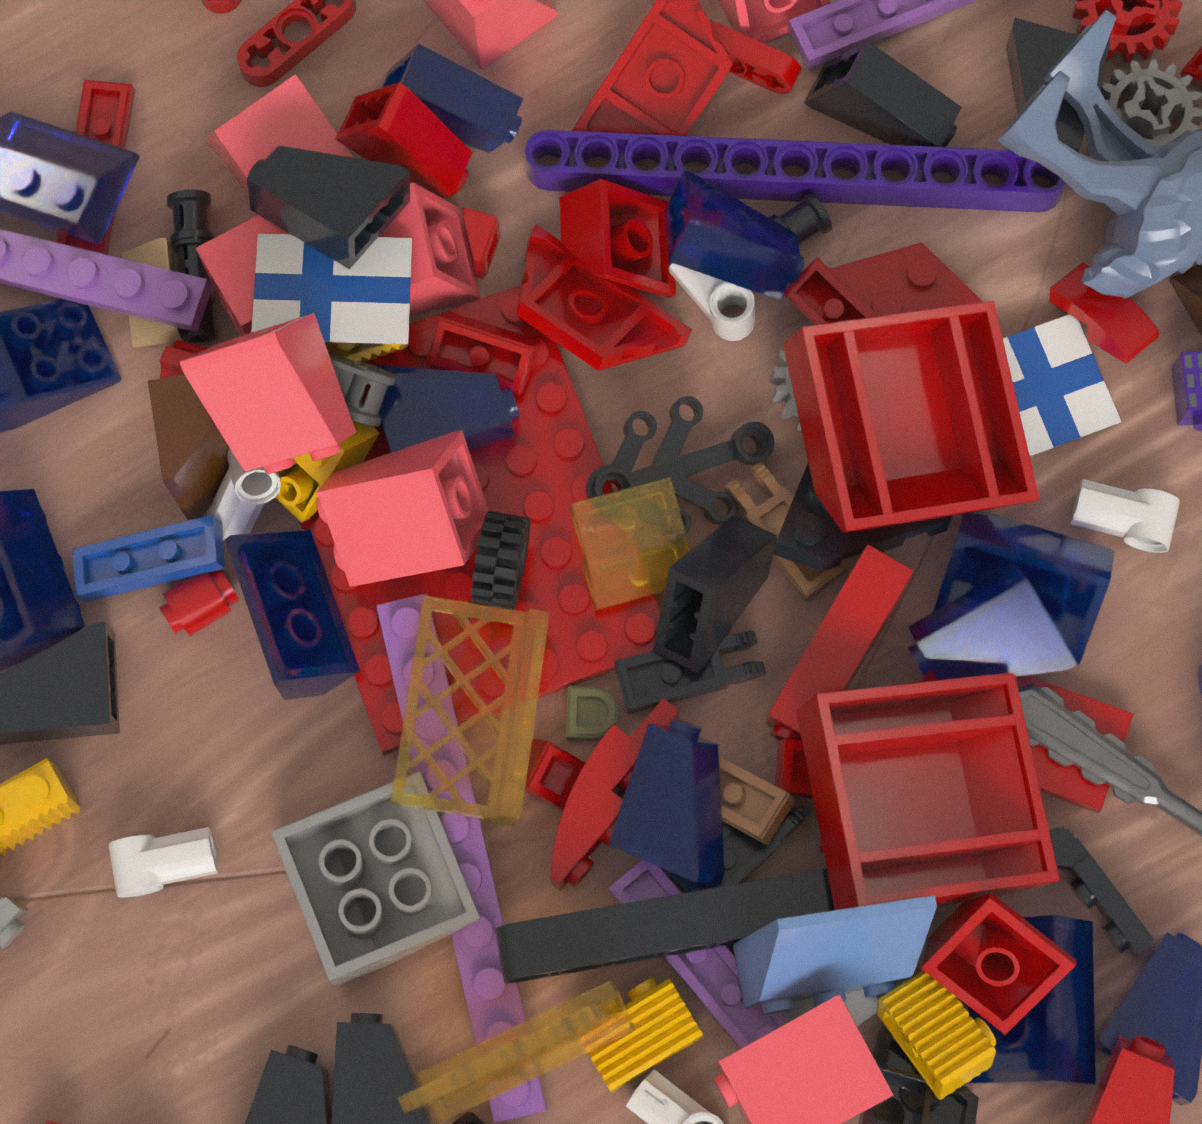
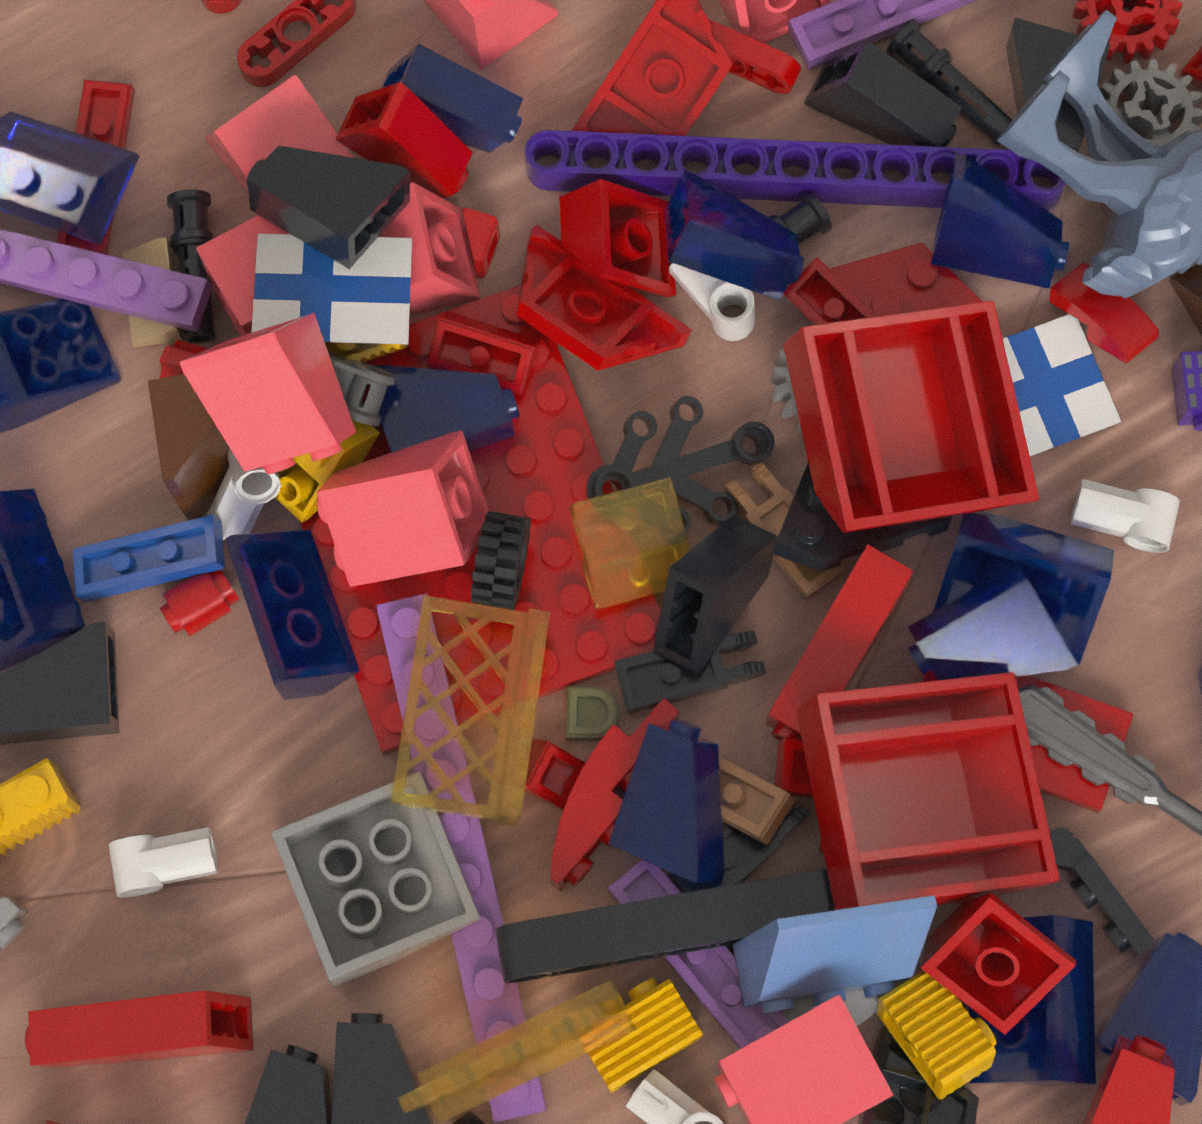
(140, 1029): none -> red slope
(932, 68): none -> black pin
(996, 229): none -> clear blue slope

